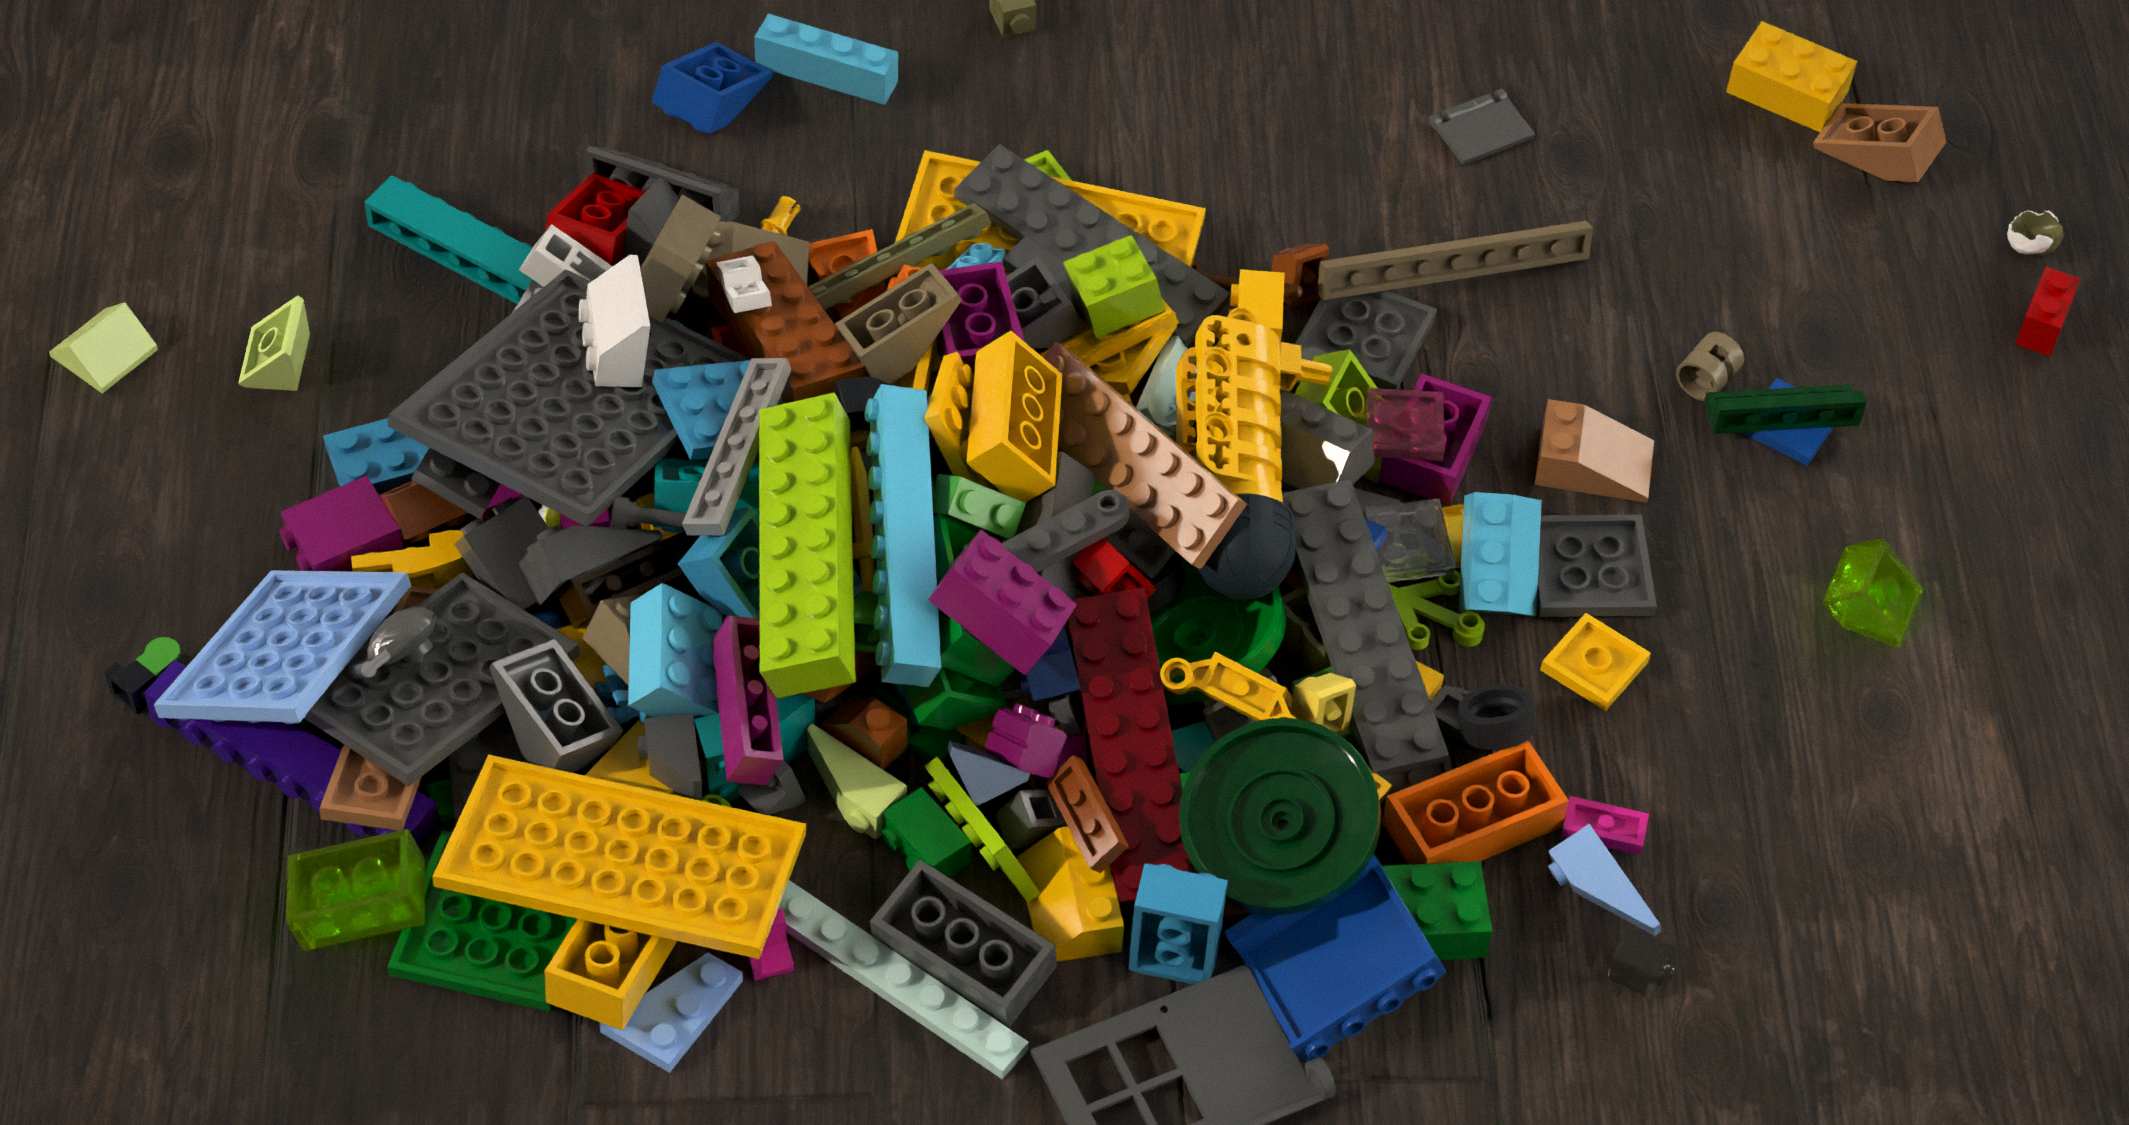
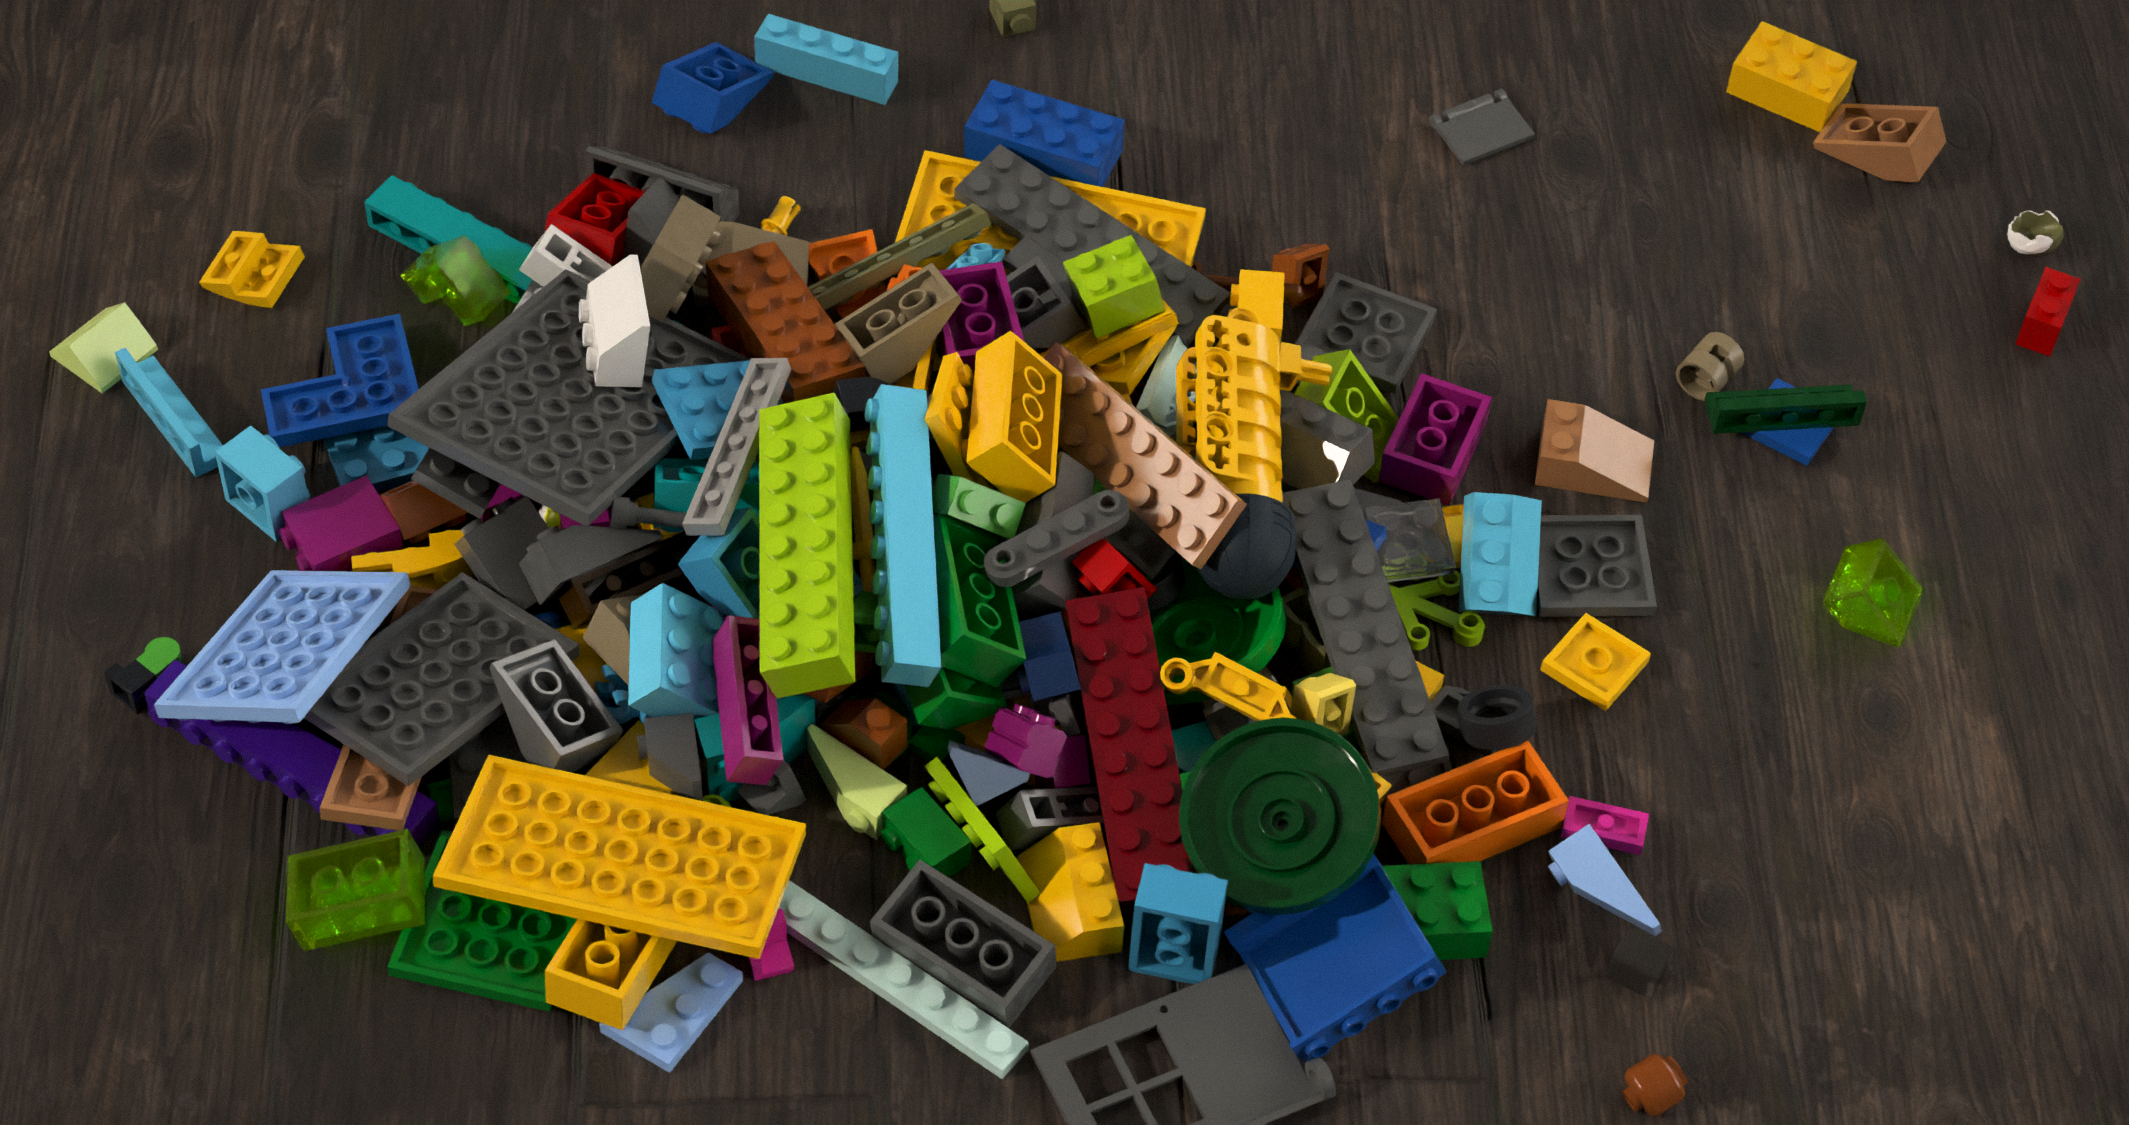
(170, 412): none -> medium azure fence
(252, 269): none -> yellow slope
(261, 479): none -> medium azure brick
(277, 349): yellowish green slope -> none
(369, 383): none -> blue plate
(397, 638): dark grey animal -> none
(459, 277): none -> clear neon green brick
(743, 284): white slope -> none
(1003, 602): magenta brick -> none
(1045, 132): none -> blue brick
(1086, 814): dark orange plate -> none
(1406, 423): clear pink plate -> none
(1454, 260): dark tan plate -> none
(1654, 1085): none -> dark orange head

